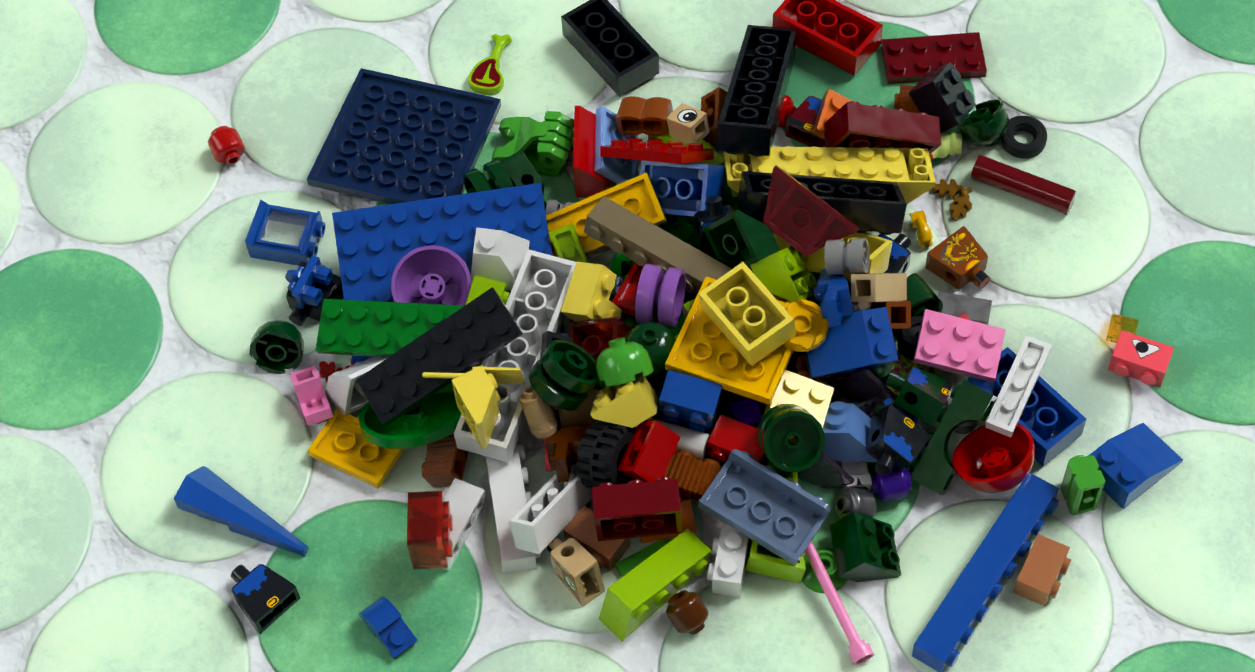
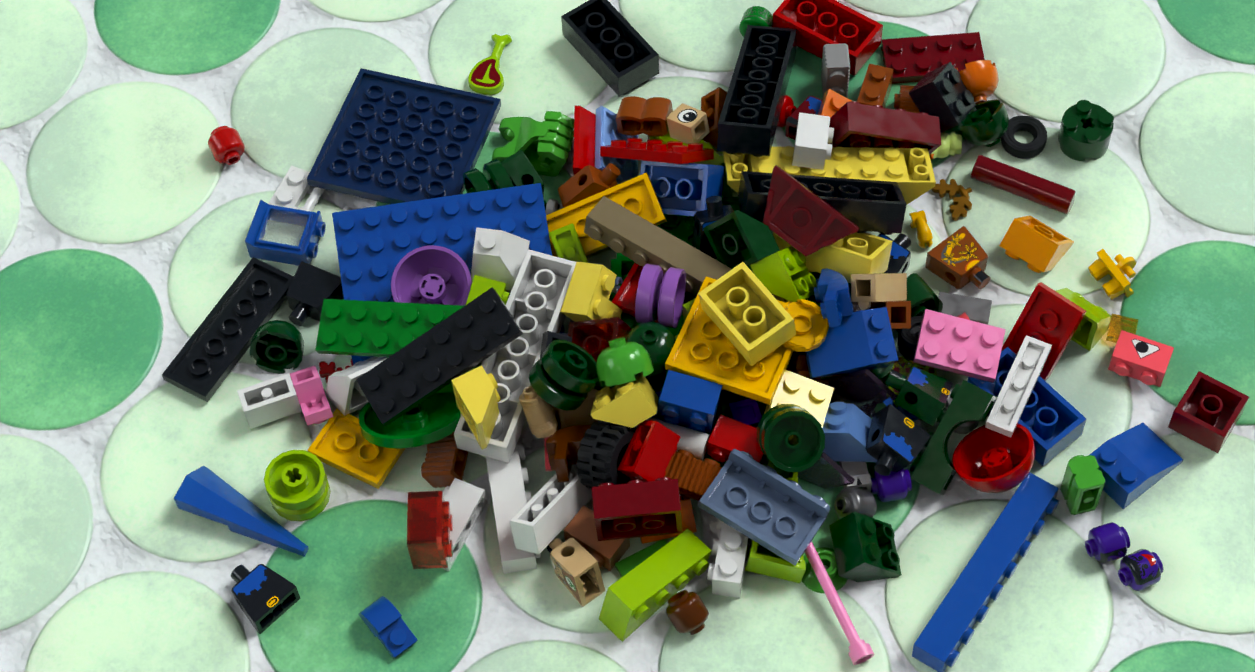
(228, 329): none -> black plate
(269, 401): none -> white brick
(293, 189): none -> white plate
(297, 485): none -> lime wheel
(304, 280): blue hips -> none
(502, 375): light yellow piece -> none
(588, 183): none -> dark orange torso
(755, 16): none -> green head
(812, 141): none -> white brick
(835, 68): none -> light grey brick
(847, 256): light grey wheel -> none
(876, 86): none -> dark orange brick
(980, 79): none -> orange cylinder
(1035, 244): none -> light orange slope
(1041, 570): nougat brick -> none
(1048, 319): none -> red plate
(1085, 131): none -> dark green brick
(1094, 323): none -> lime slope
(1107, 542): none -> dark purple head
(1119, 283): none -> yellow hips
(1140, 569): none -> head
(1208, 412): none -> dark red brick

